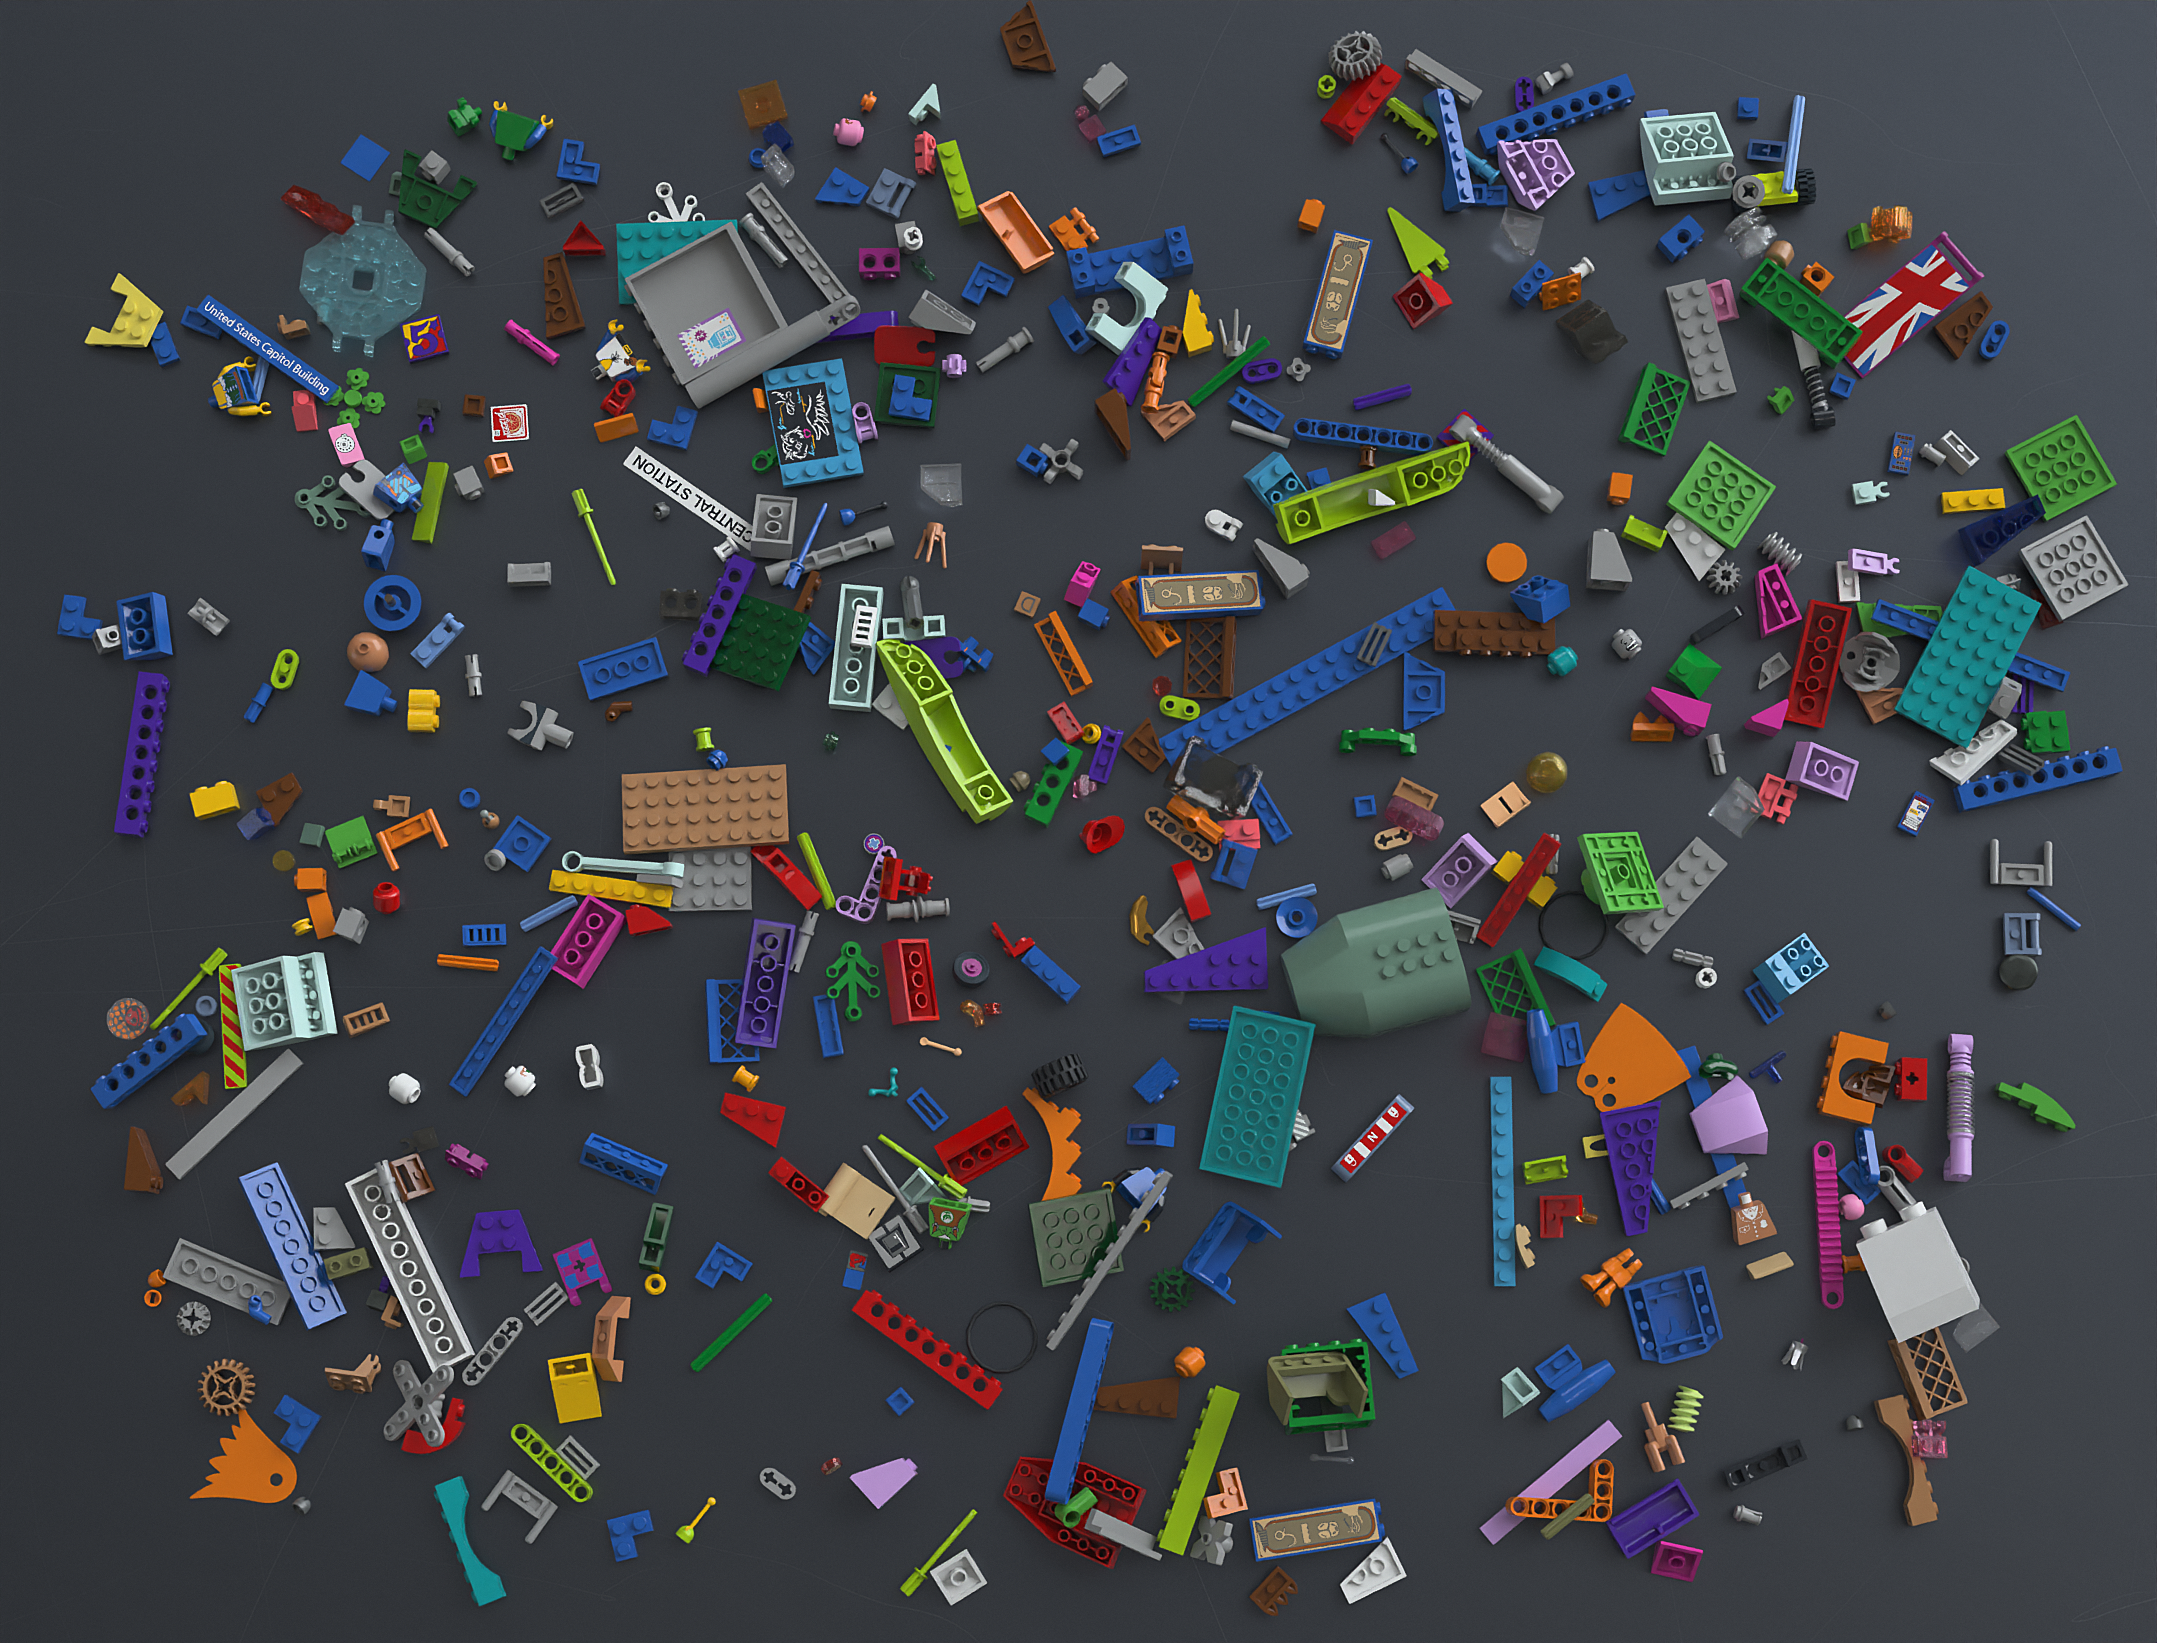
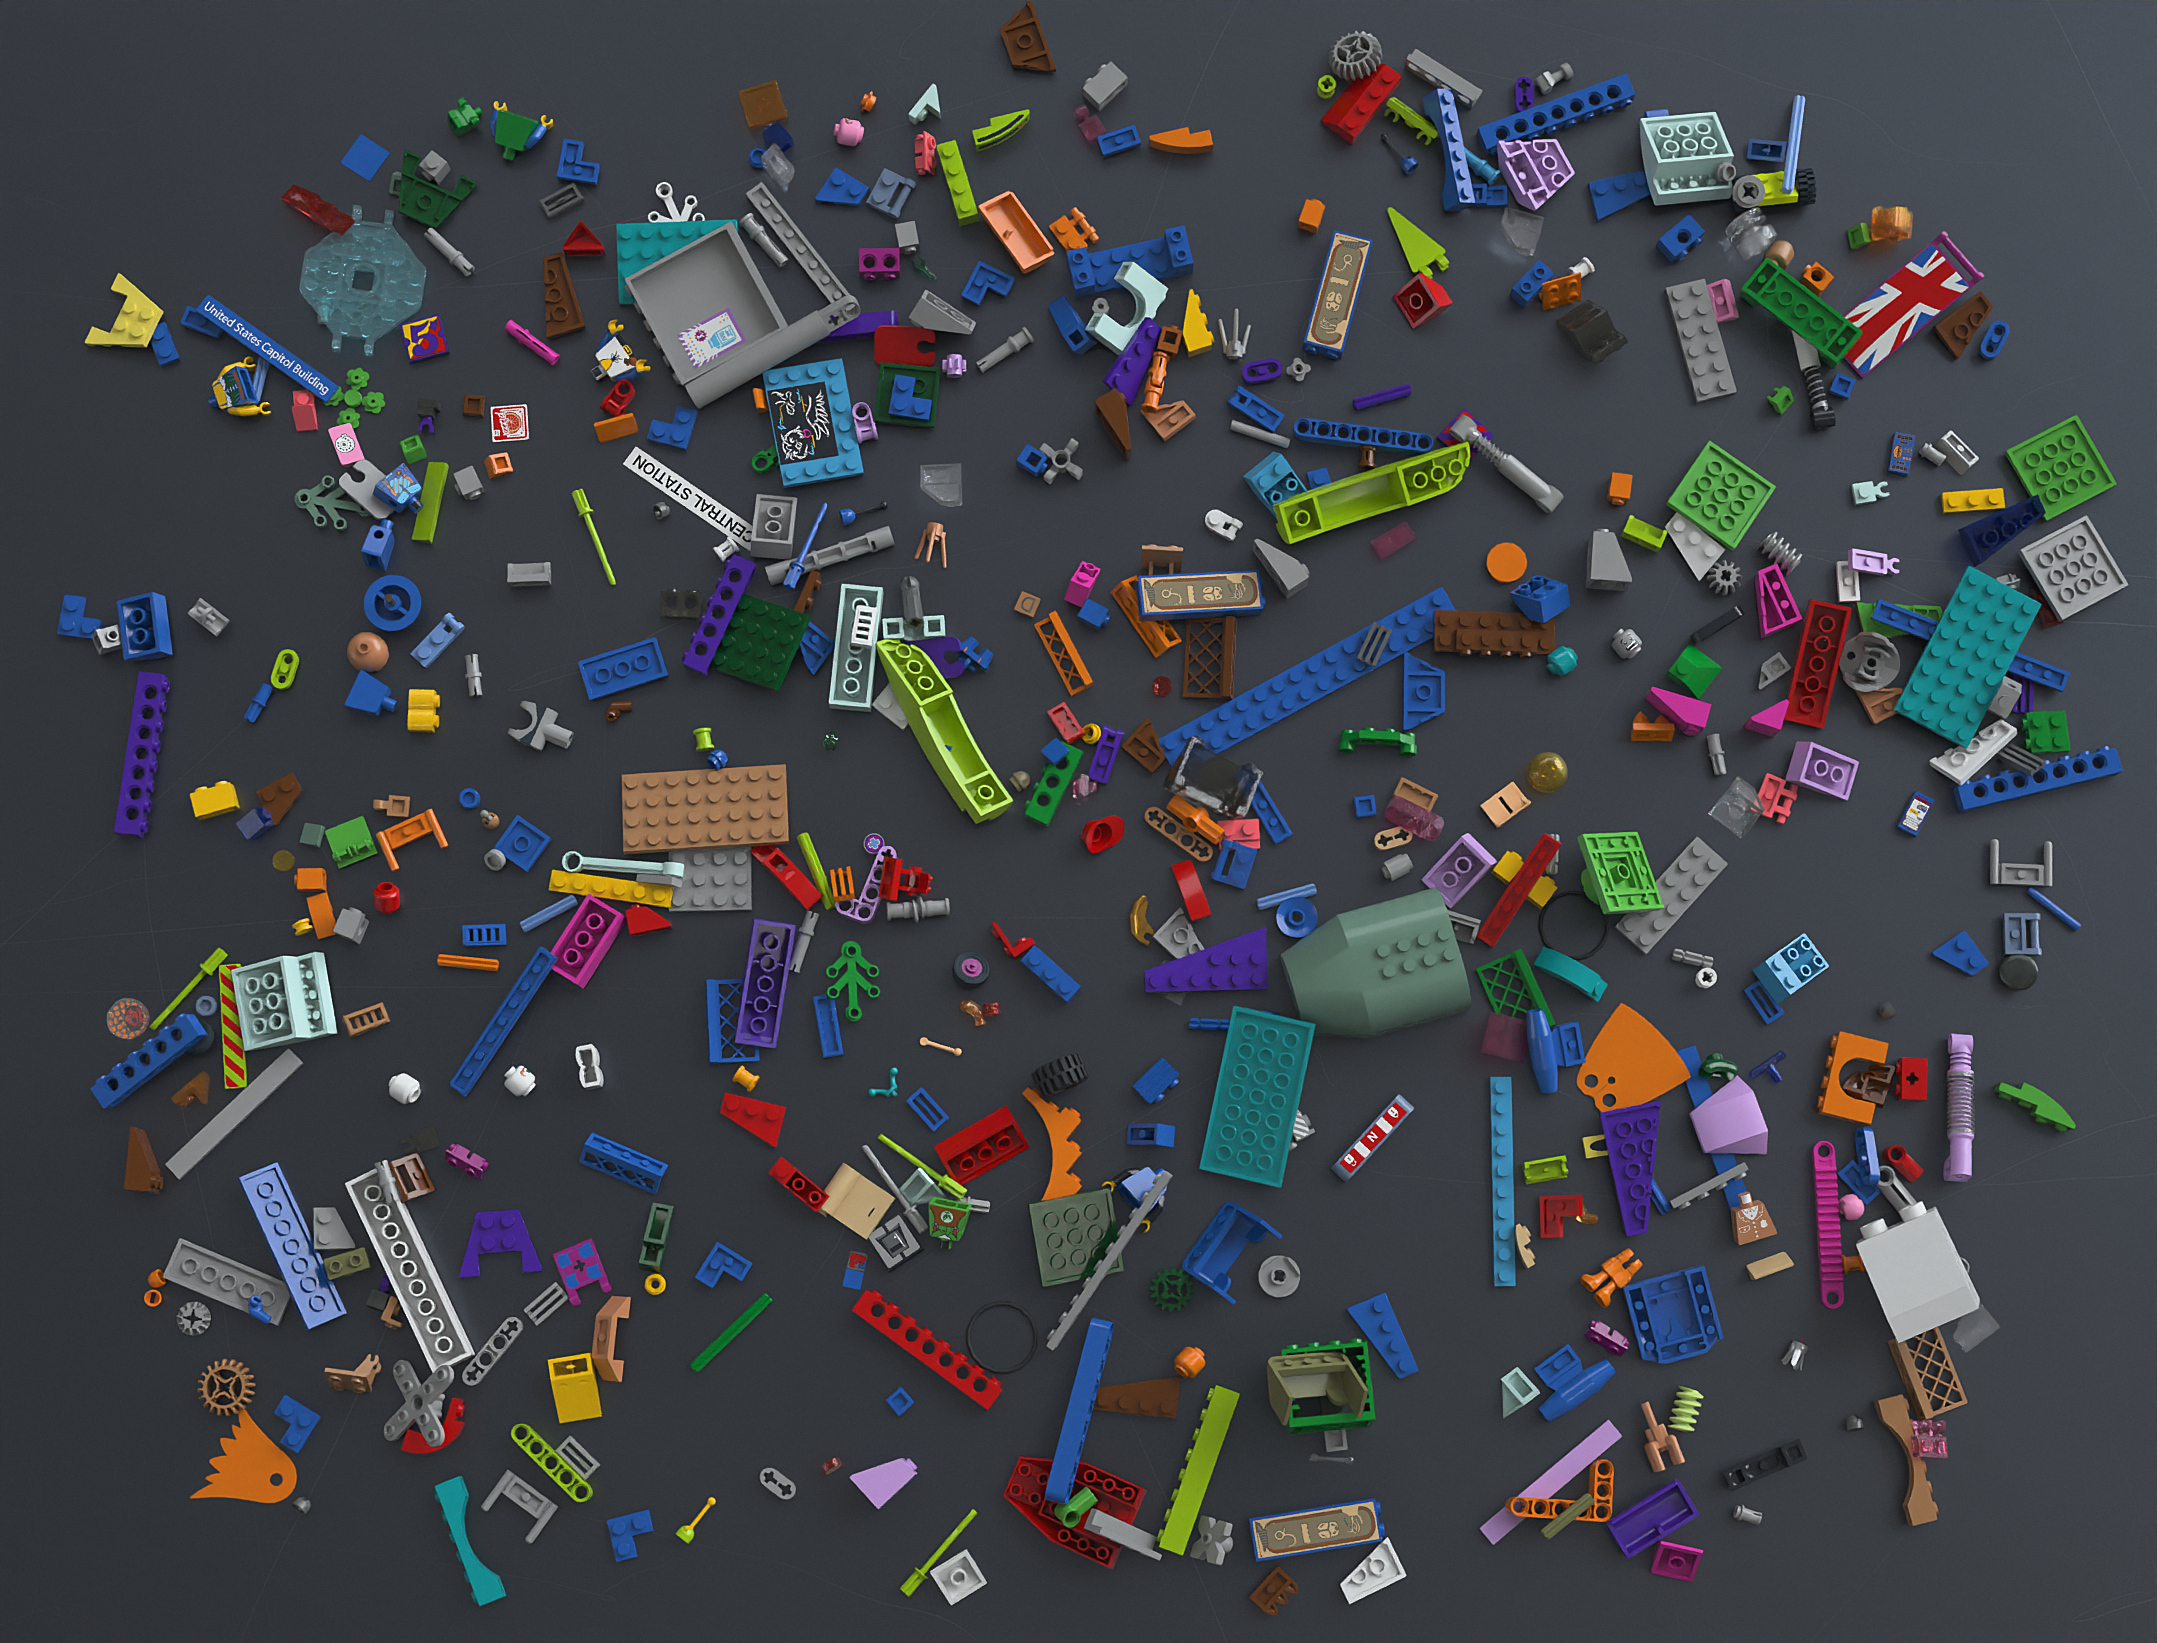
(293, 330): medium nougat bracket -> none
(841, 874): none -> orange tile
(910, 981): red slope -> none
(916, 243): white bush -> none
(1000, 129): none -> lime slope
(1179, 708): lime plate -> none
(1182, 141): none -> orange slope
(1228, 371): green axle -> none
(1231, 1496): orange plate -> none
(1277, 1288): none -> light grey plate
(1379, 499): white slope -> none
(1598, 1334): none -> magenta hinge
(1637, 405): green fence -> none
(1747, 108): blue plate -> none
(1962, 954): none -> blue wing

